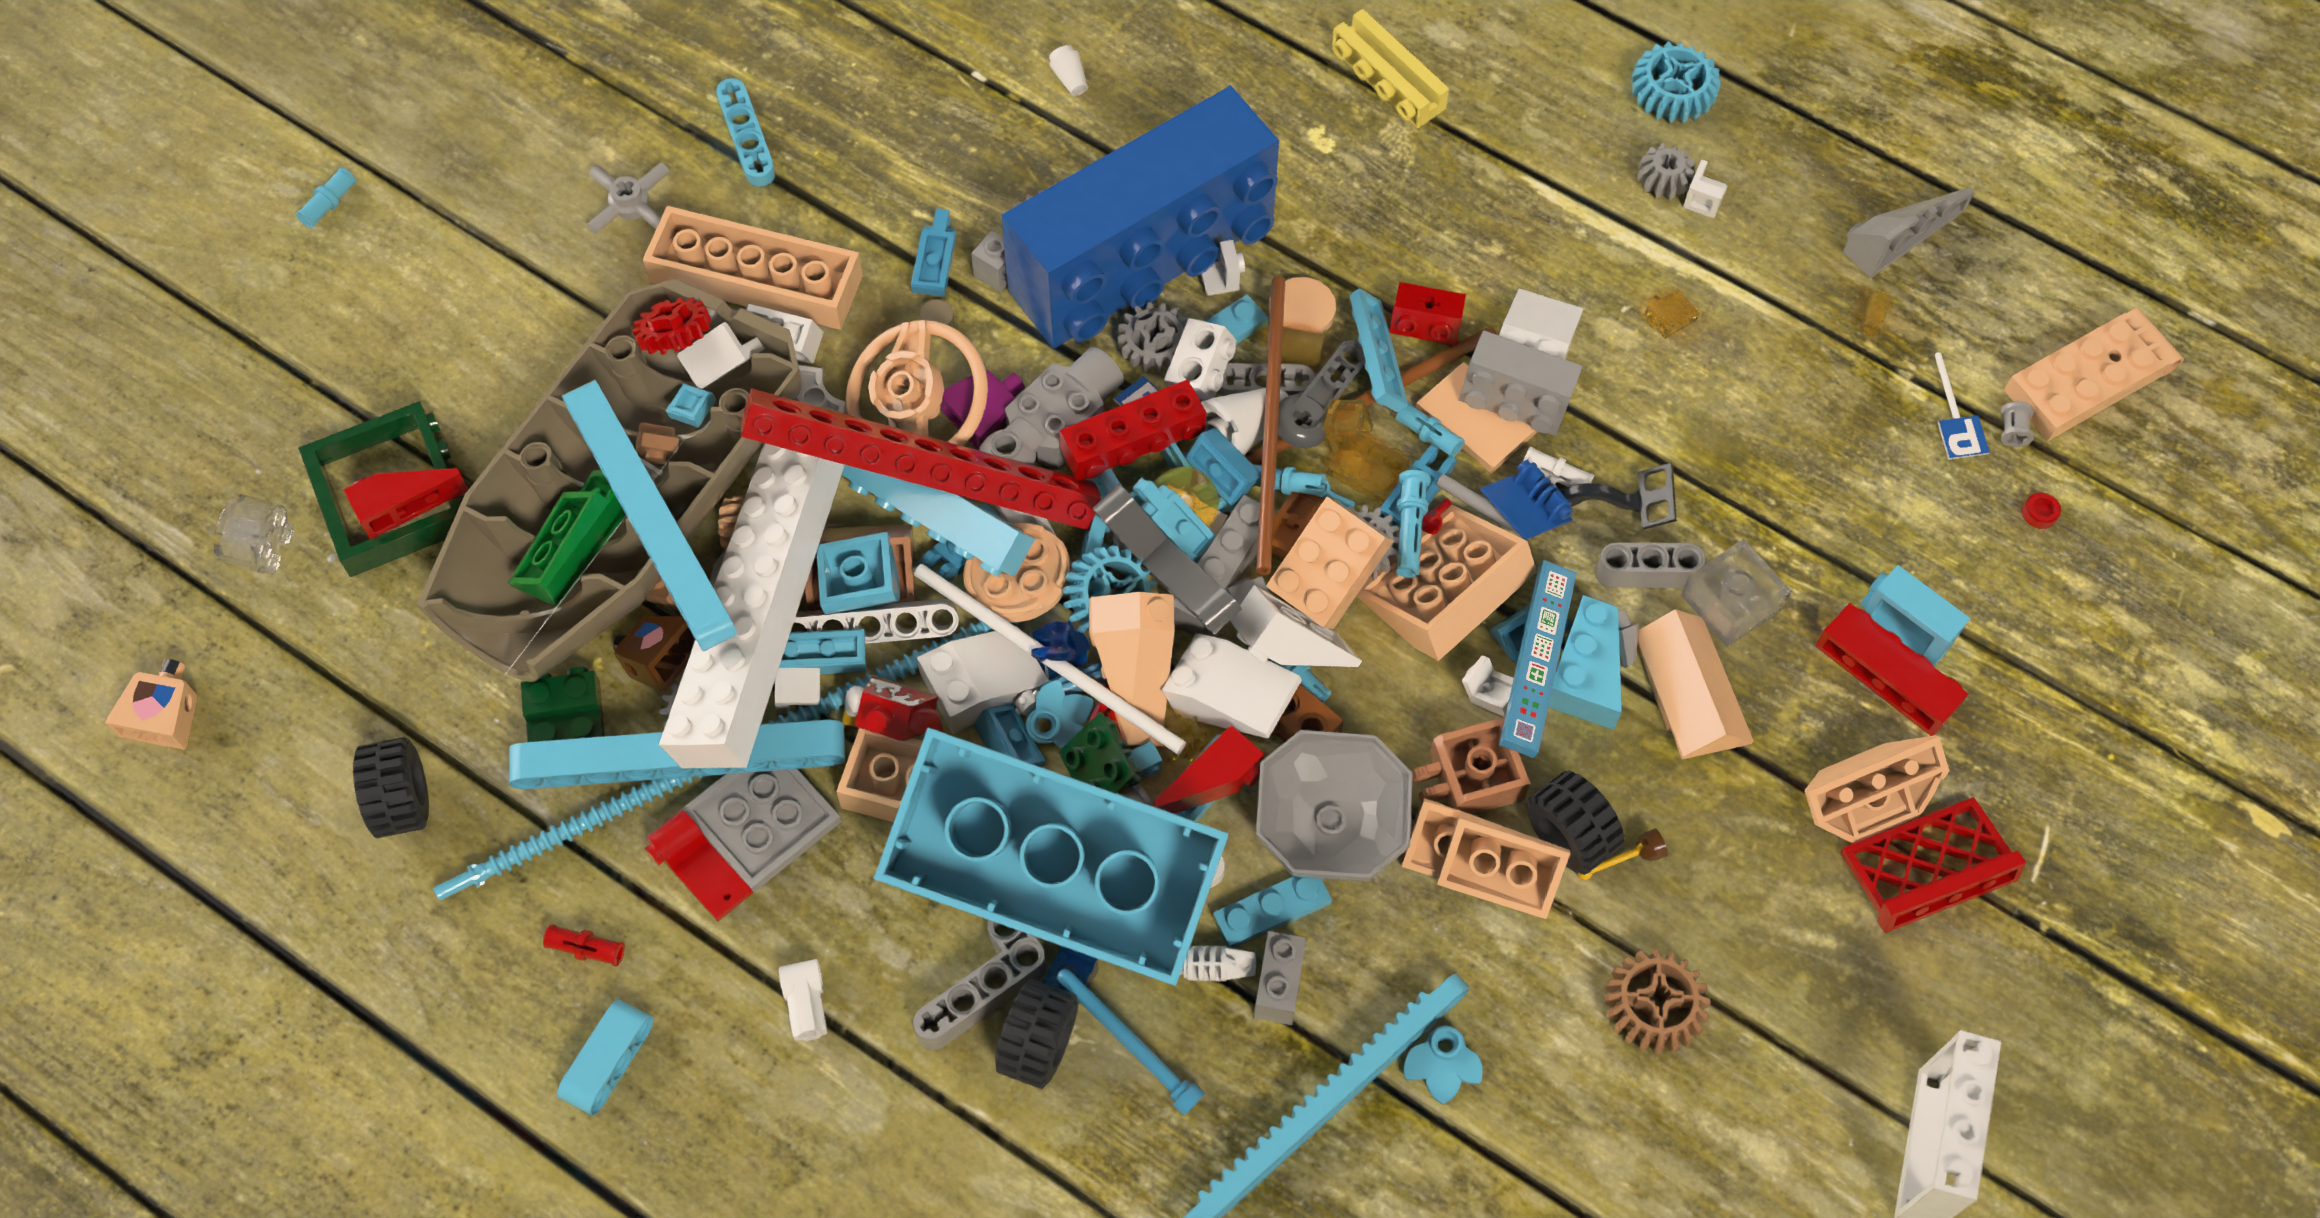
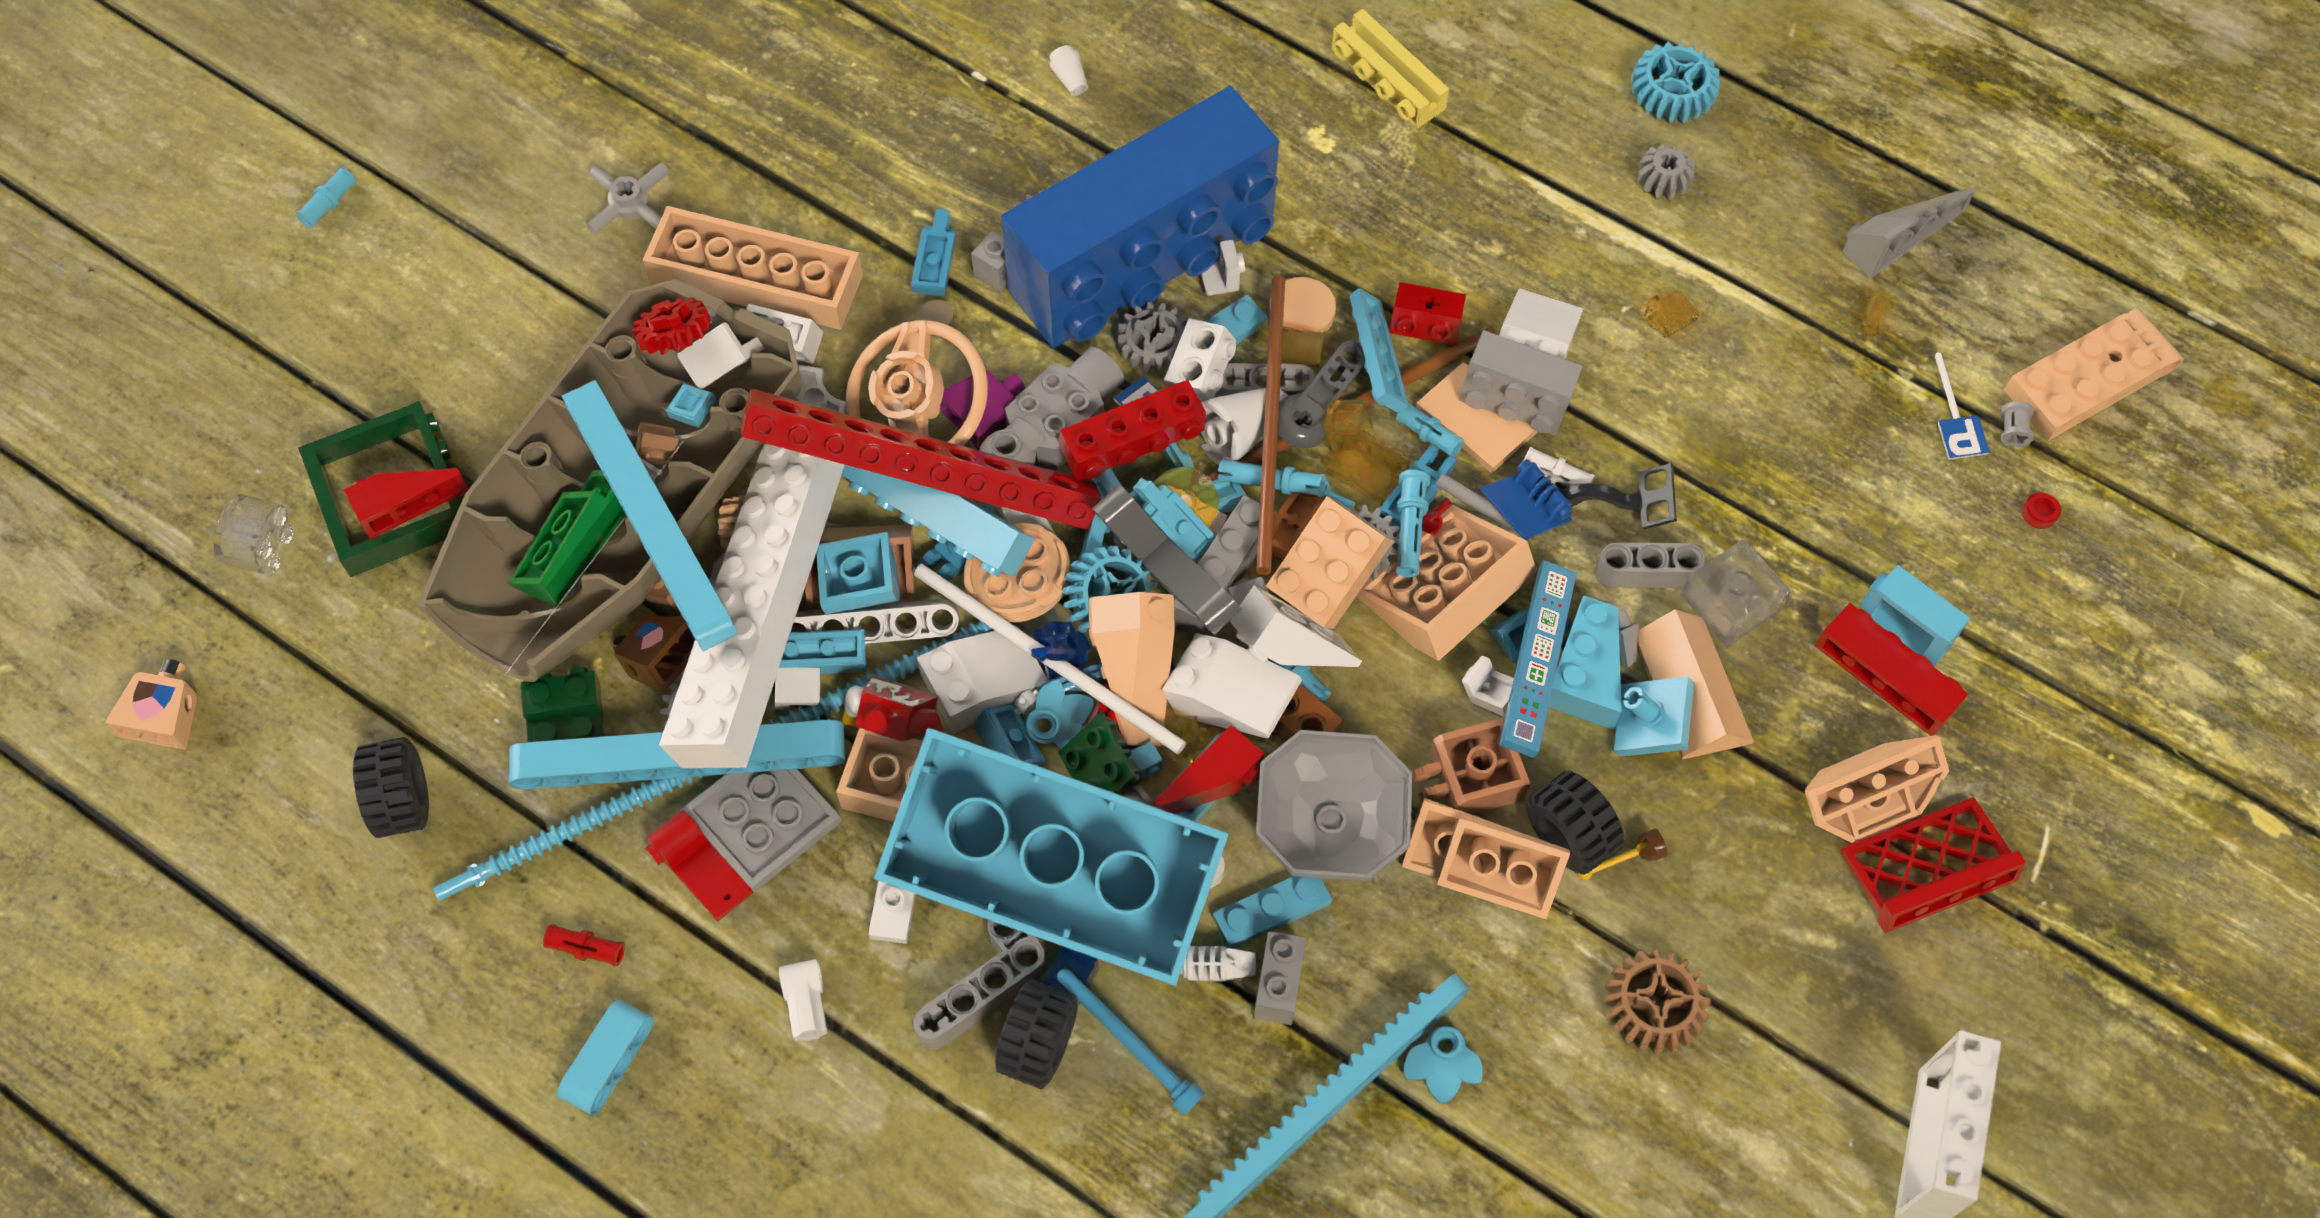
(744, 132): medium azure beam -> none
(891, 914): none -> white plate
(1224, 465): dark azure slope -> none
(1654, 716): none -> medium azure tile
(1704, 193): white panel -> none

